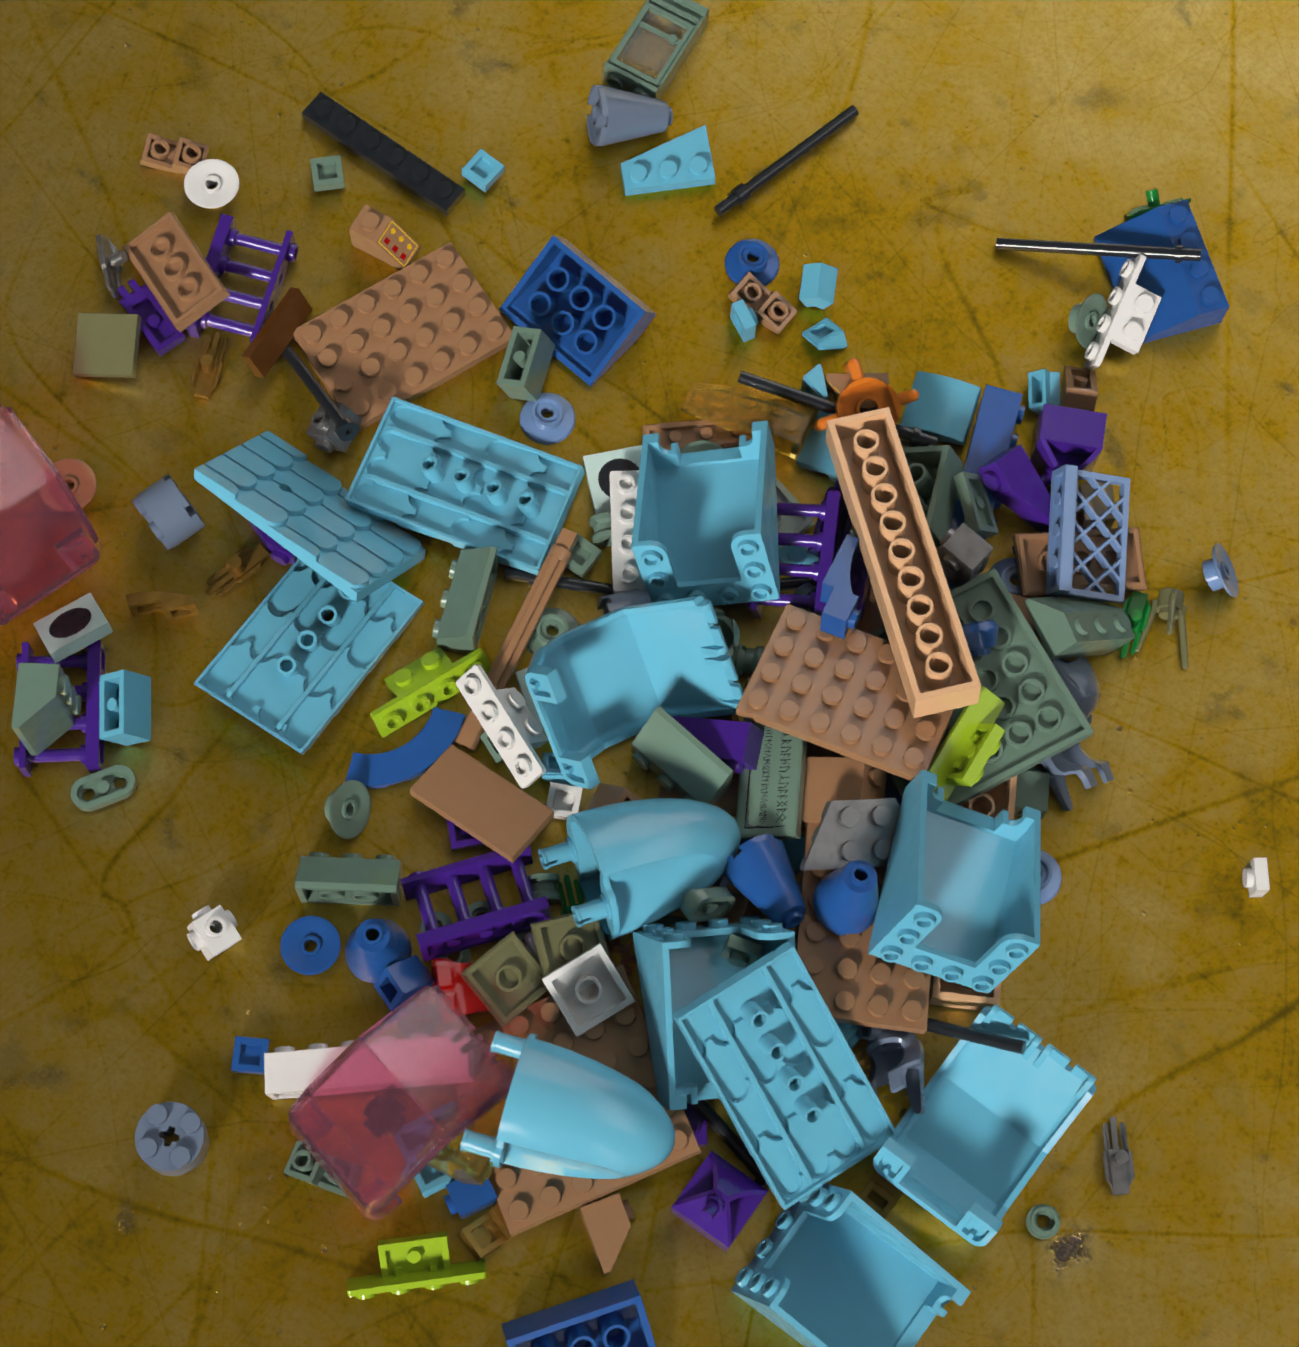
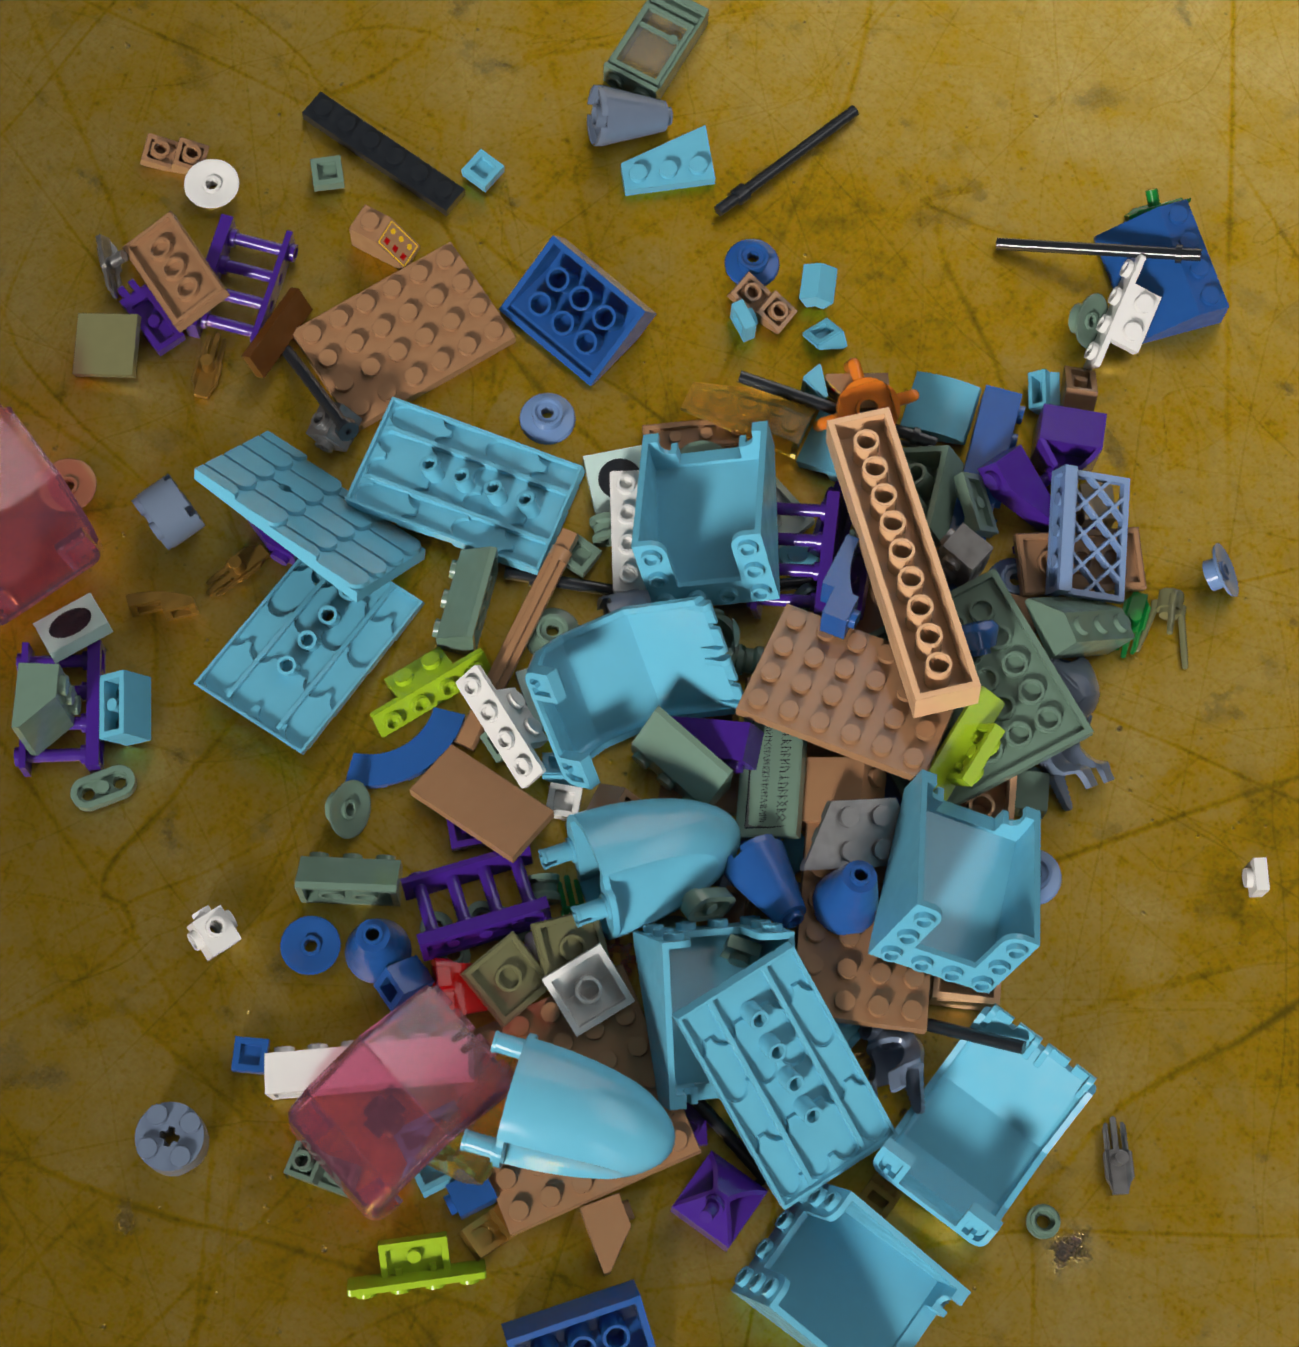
(525, 363): sand green brick -> none

